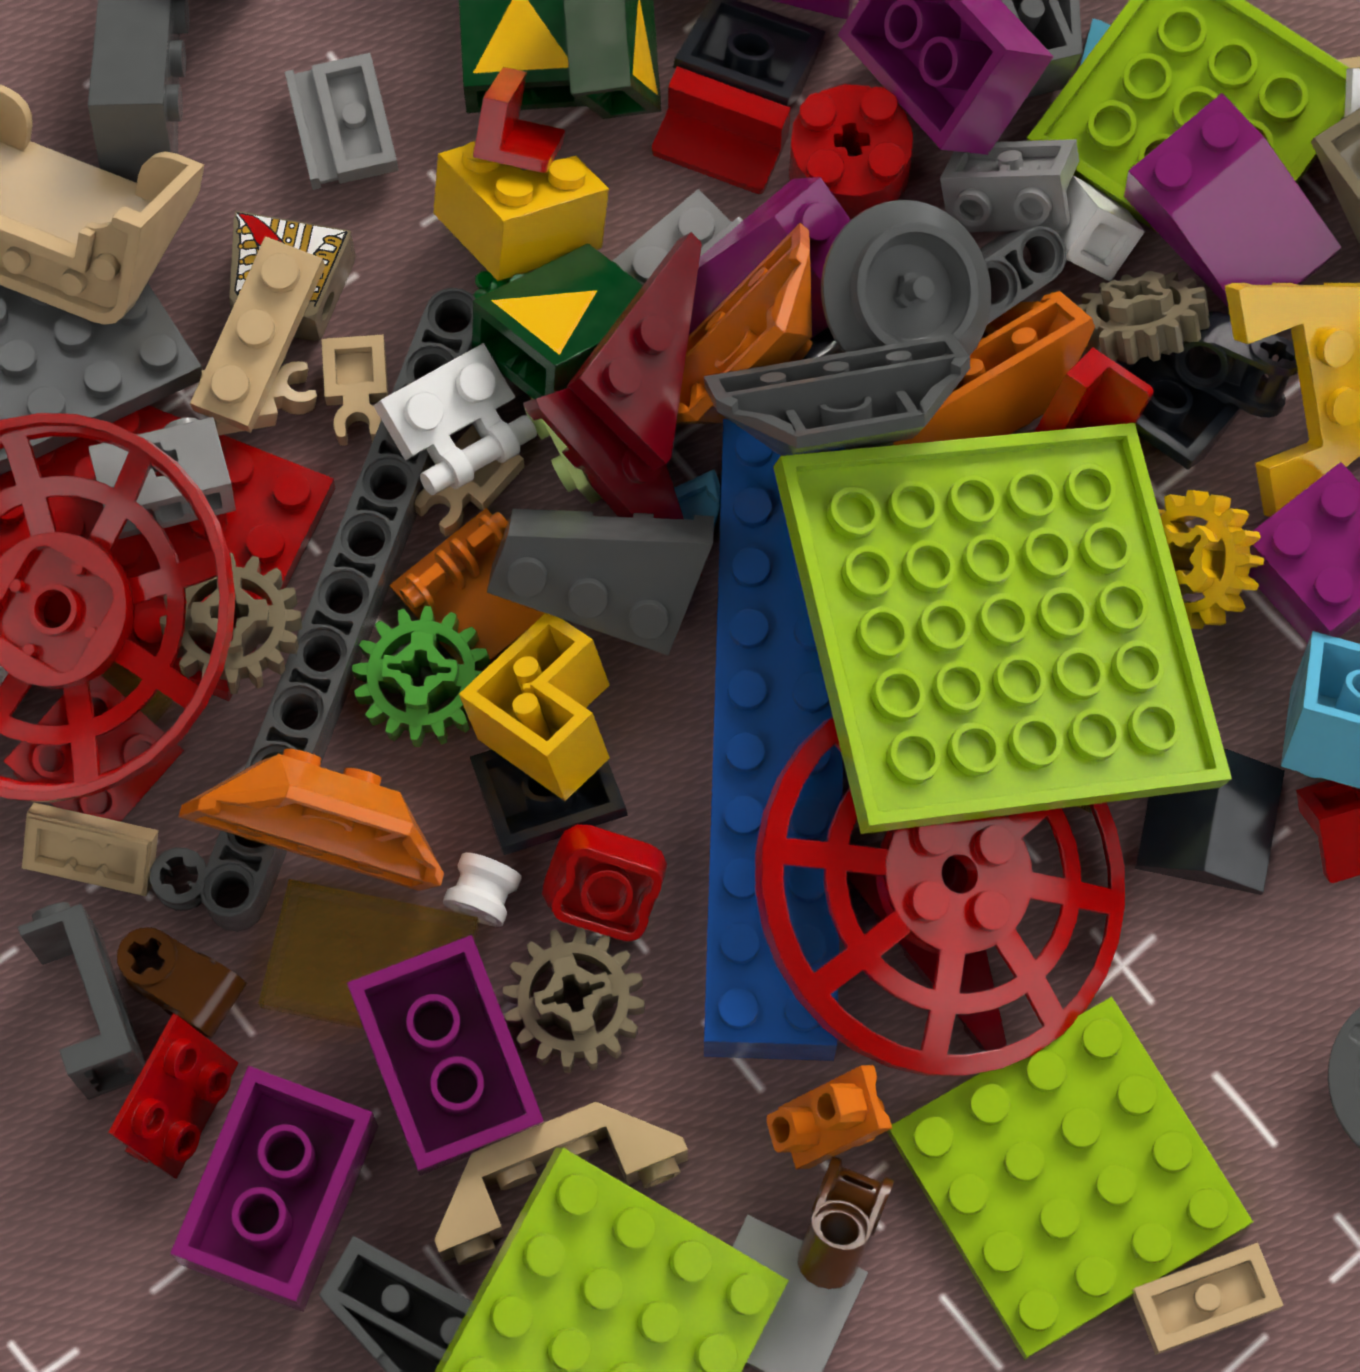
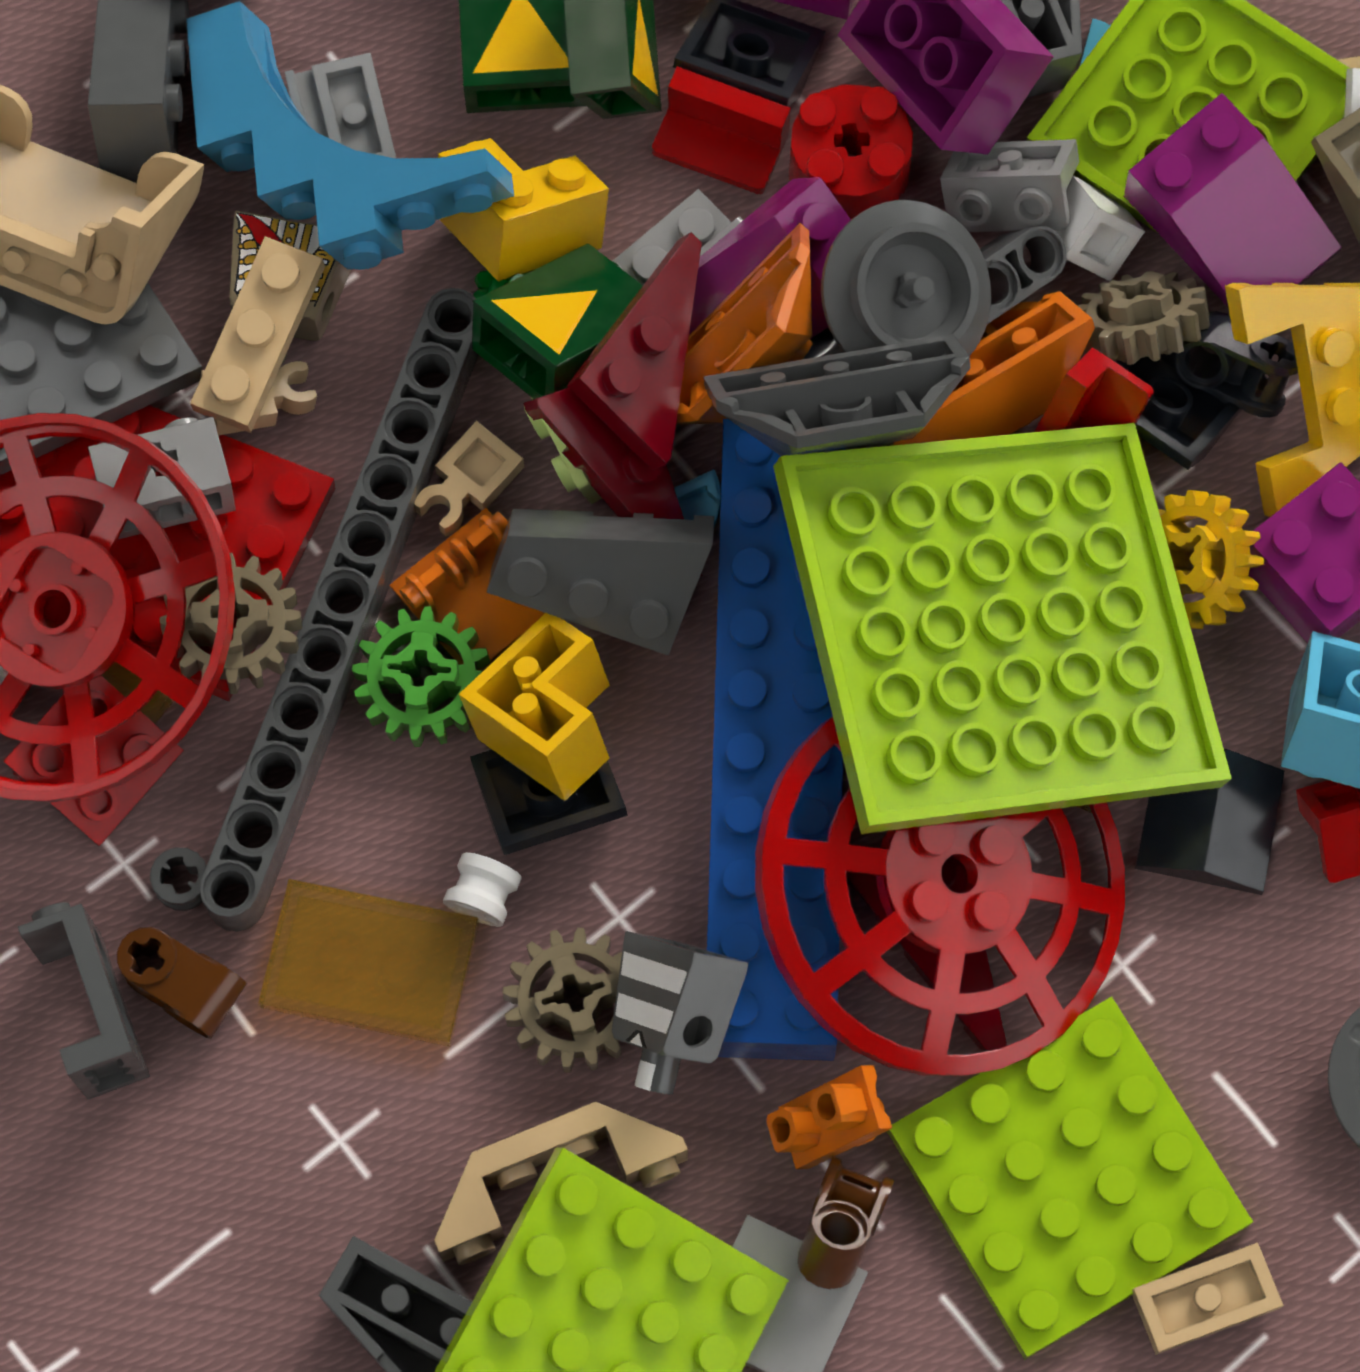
(89, 849): tan plate -> none
(173, 1097): red hinge -> none
(275, 1188): magenta brick -> none
(323, 817): orange wedge -> none
(354, 378): tan plate -> none
(357, 196): none -> dark azure arch
(445, 1054): magenta brick -> none
(446, 402): white plate -> none
(507, 138): red panel -> none
(604, 881): red piece -> none
(673, 1005): none -> dark grey torso

